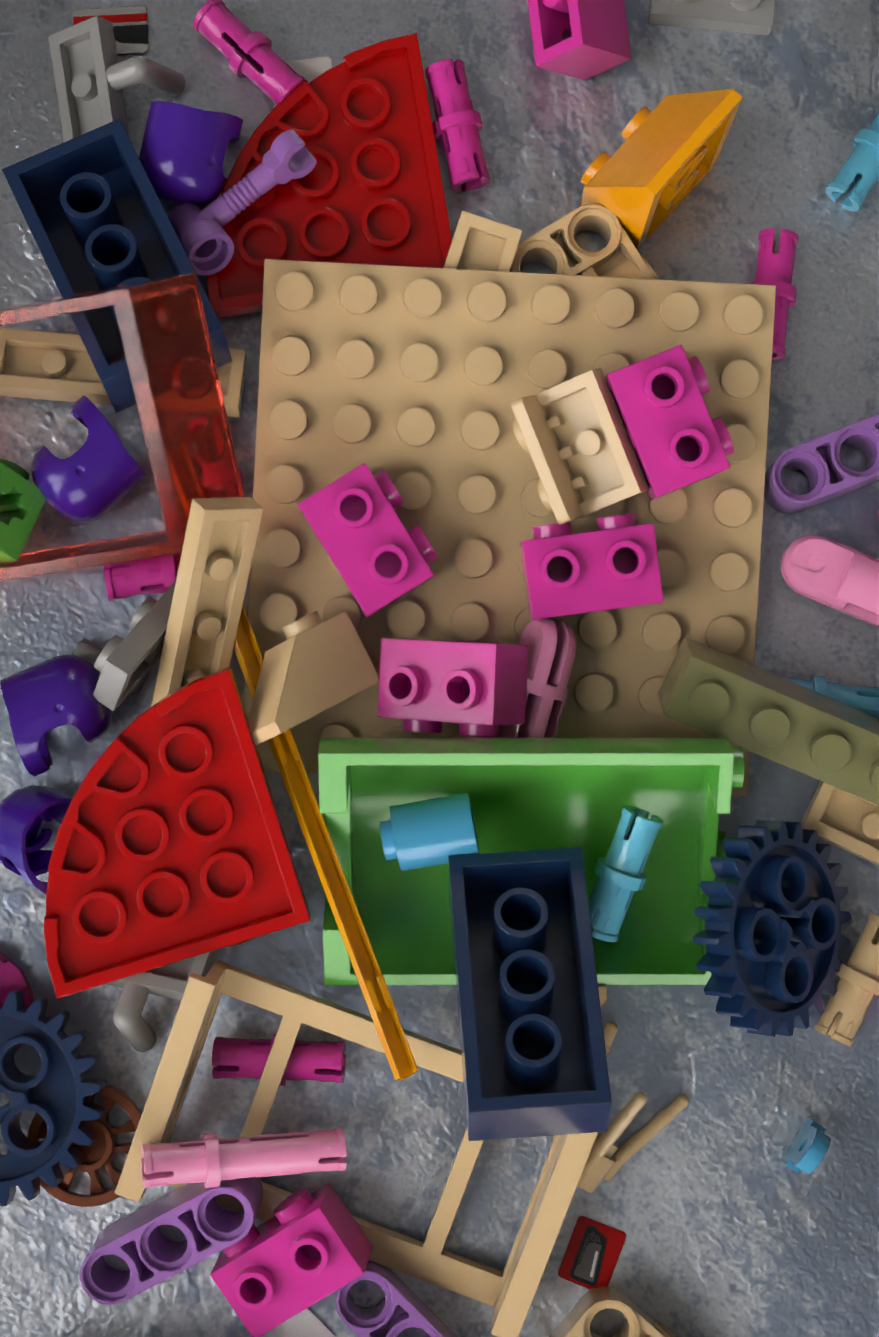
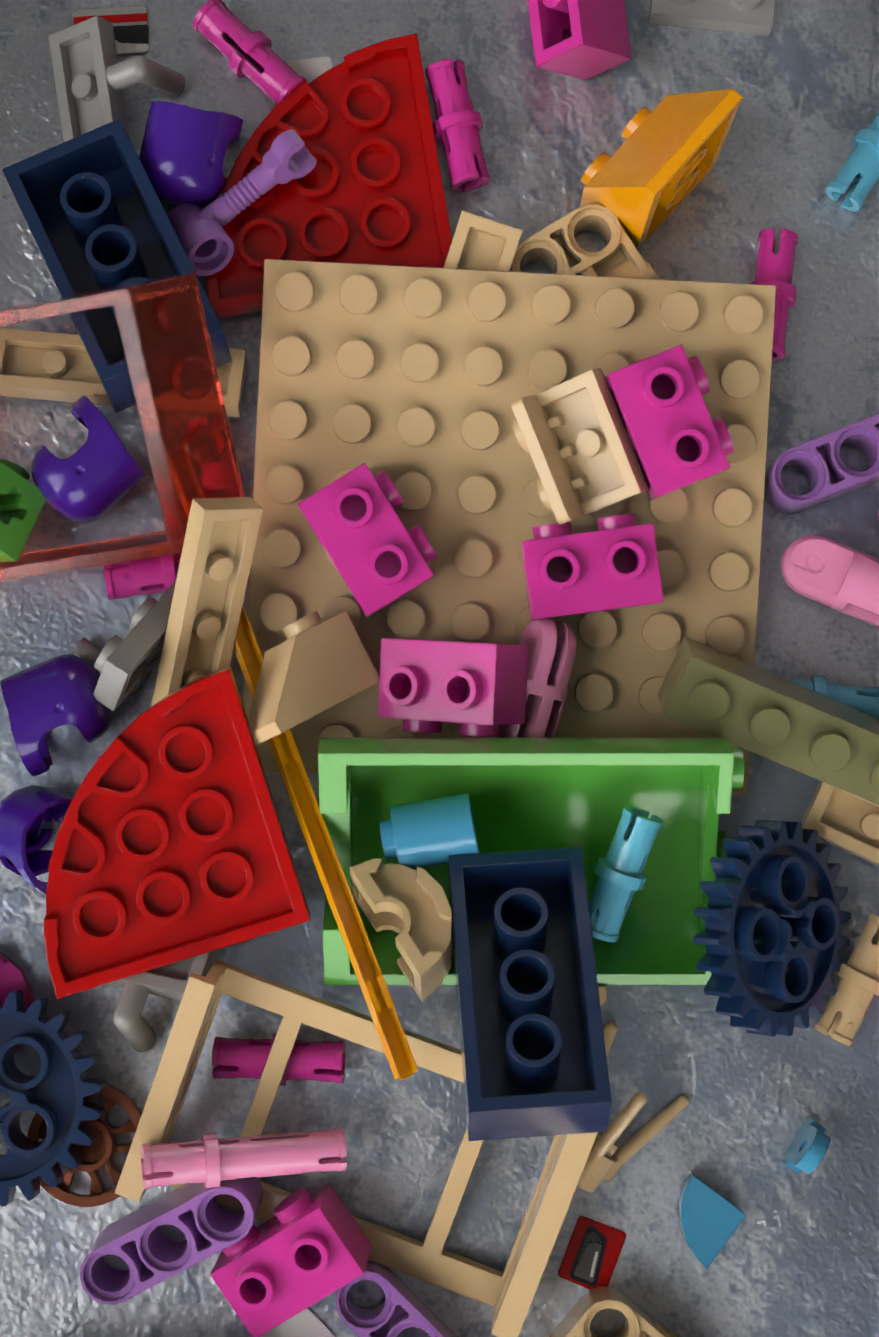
(417, 910): none -> tan cylinder
(706, 1219): none -> dark azure tile

